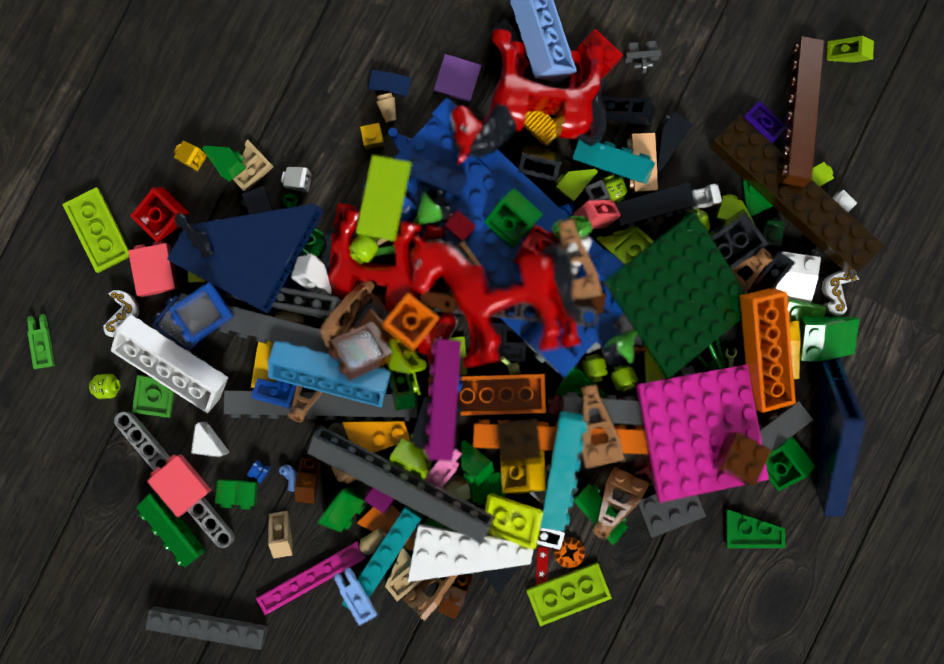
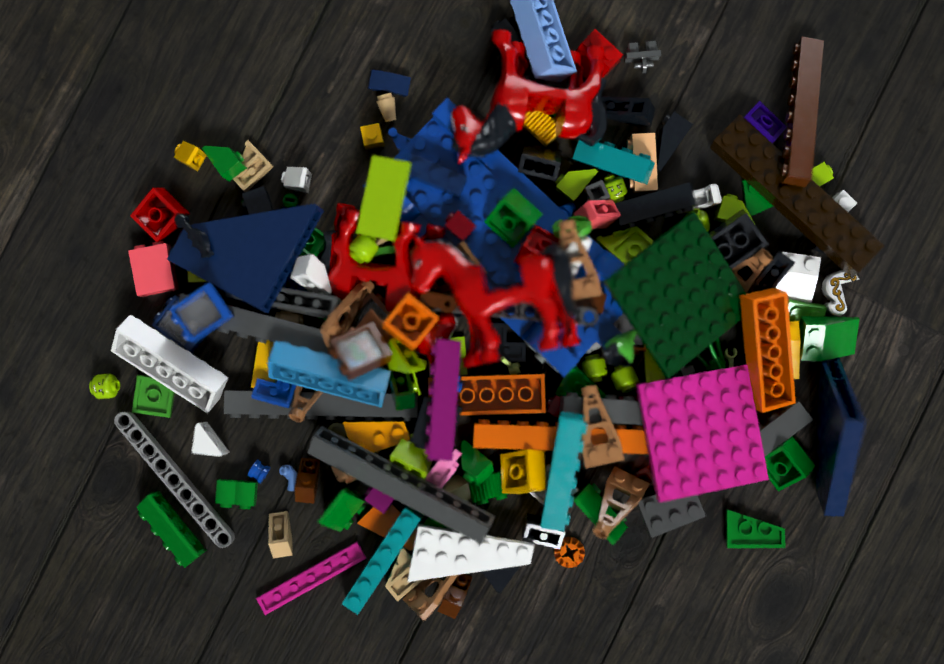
(40, 343): bright green hinge -> none
(97, 230): lime plate -> none
(128, 308): white animal -> none
(178, 484): coral brick -> none
(206, 627): dark grey brick -> none
(355, 597): light blue hinge -> none
(371, 542): tan cone -> none
(431, 207): bright green hat -> none
(457, 78): medium lavender tile -> none
(514, 521): neon yellow plate -> none
(519, 443): dark brown brick -> none
(542, 565): red sticker -> none
(568, 593): lime tile -> none
(742, 458): reddish brown brick -> none
(773, 231): dark green bracket -> none
(850, 49): lime slope -> none

